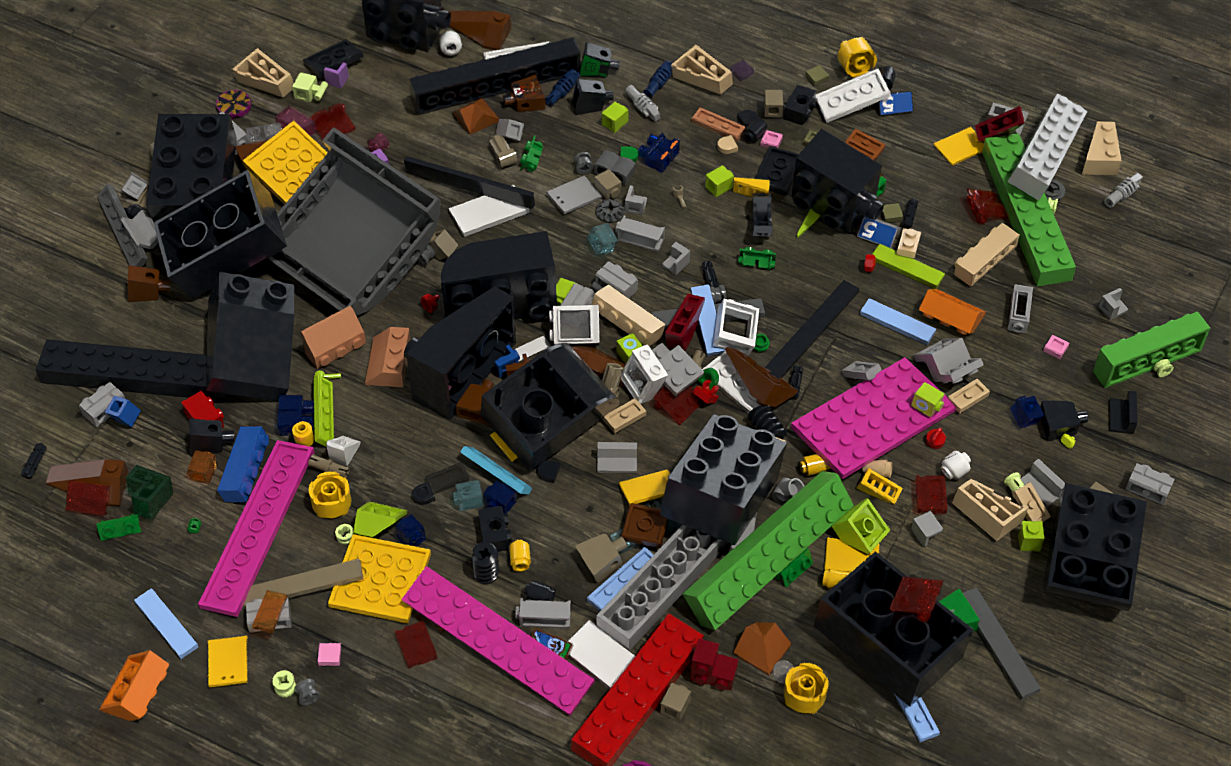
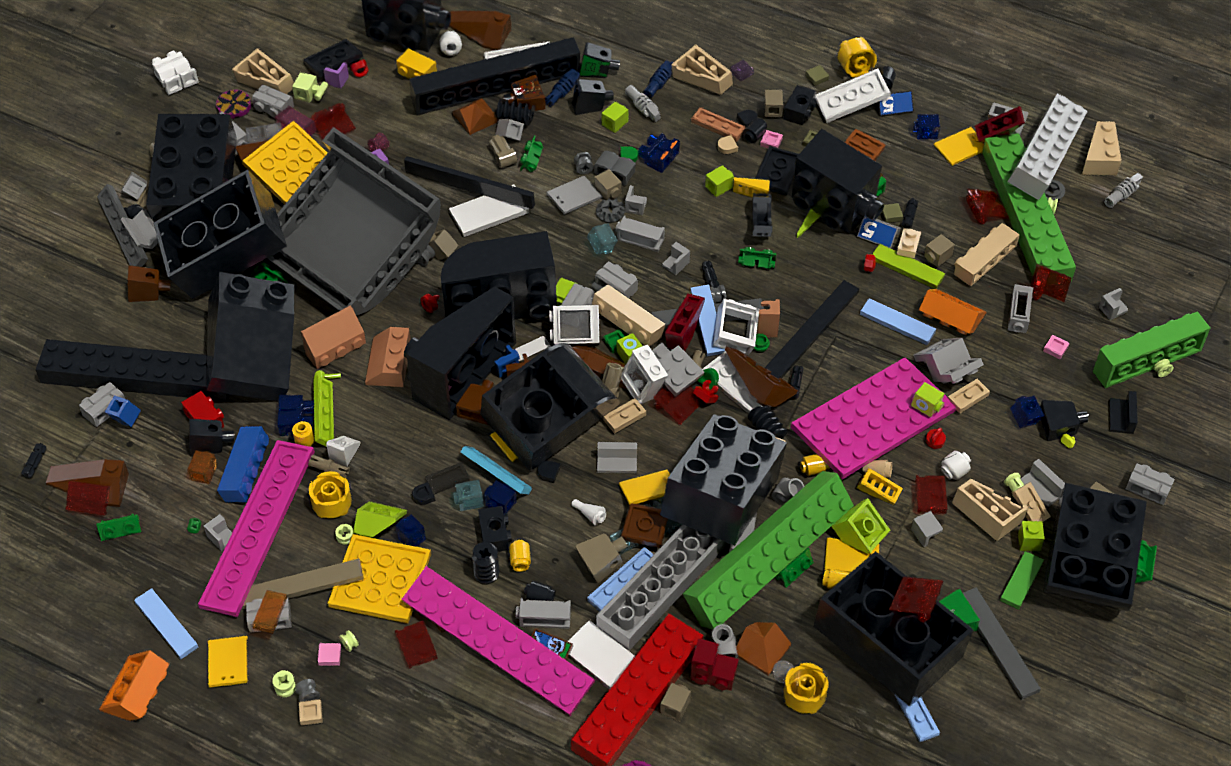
(148, 490): clear green brick -> none
(174, 72): none -> white hips
(218, 532): none -> light grey panel
(262, 270): none -> green hinge
(271, 100): none -> light grey brick
(310, 712): none -> tan plate
(348, 641): none -> yellowish green bush
(358, 65): none -> red tile
(414, 64): none -> yellow brick
(518, 114): none -> black piece
(594, 513): none -> white cone
(611, 340): none -> green tile
(678, 194): dark tan hand -> none
(728, 646): none -> light grey piece
(769, 319): none -> nougat hinge
(862, 370): light grey plate -> none
(927, 126): none -> clear blue brick
(939, 250): none -> dark tan brick
(1022, 580): none -> bright green tile
(1049, 283): none -> clear red hinge
(1145, 562): none -> green hinge

